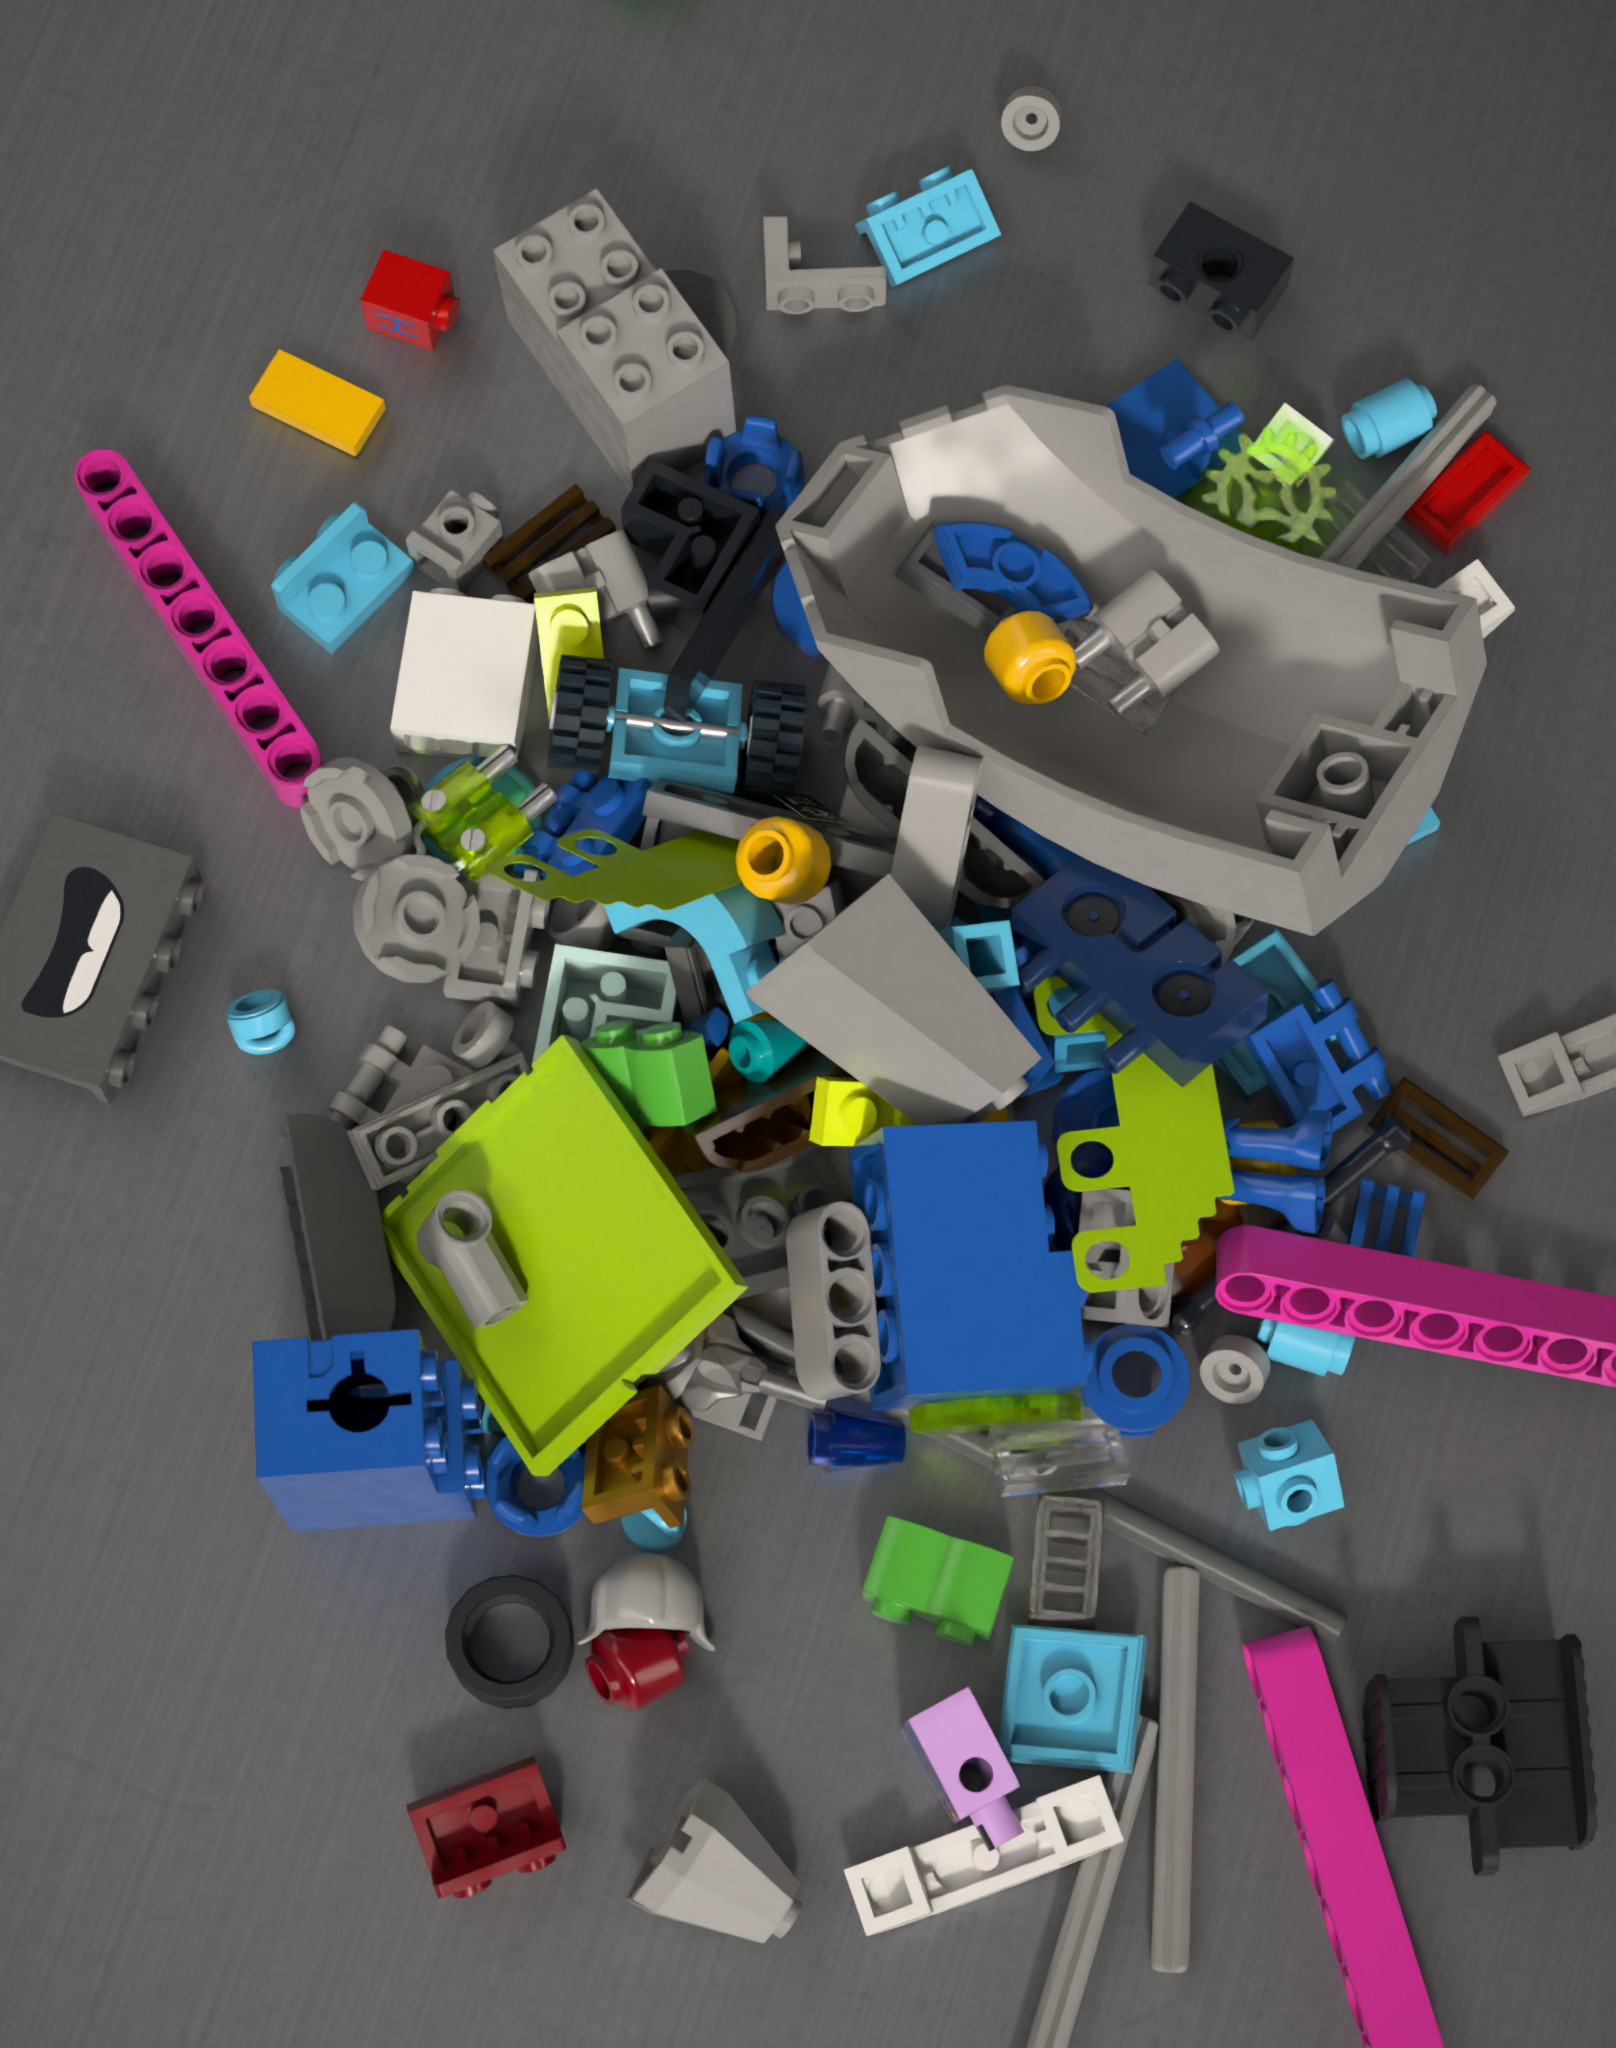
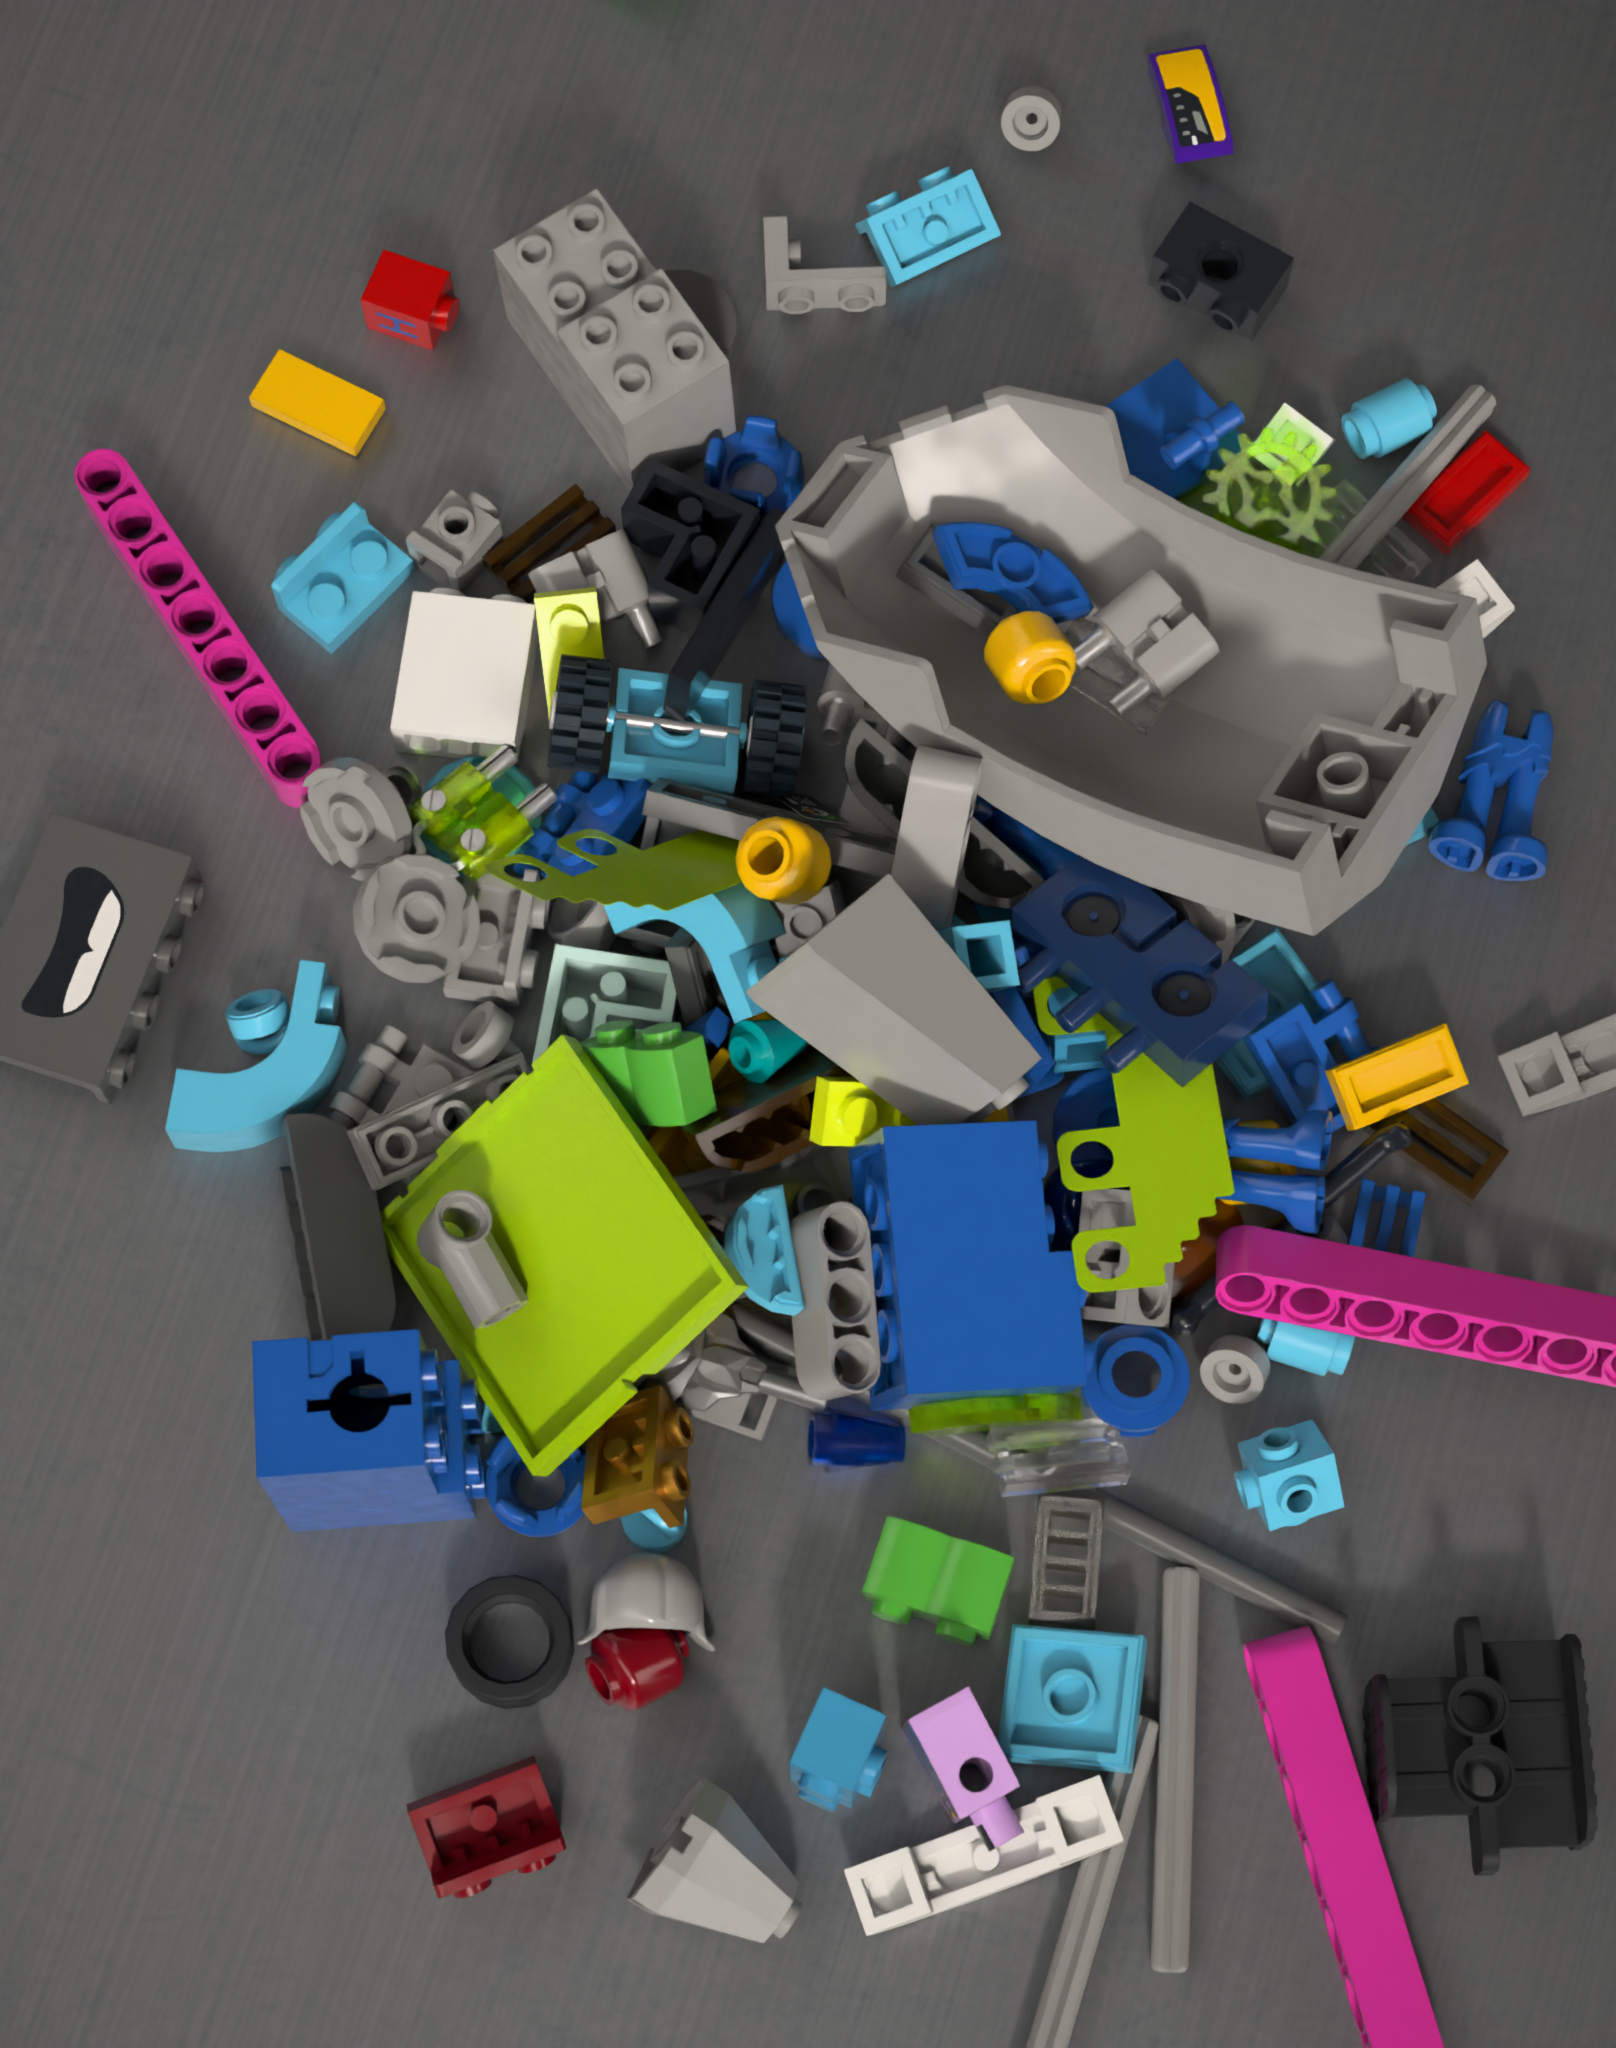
(249, 1106): none -> medium azure arch
(763, 1251): none -> medium azure tile
(838, 1752): none -> dark azure brick
(1190, 104): none -> slope
(1396, 1077): none -> yellow tile
(1488, 766): none -> blue piece

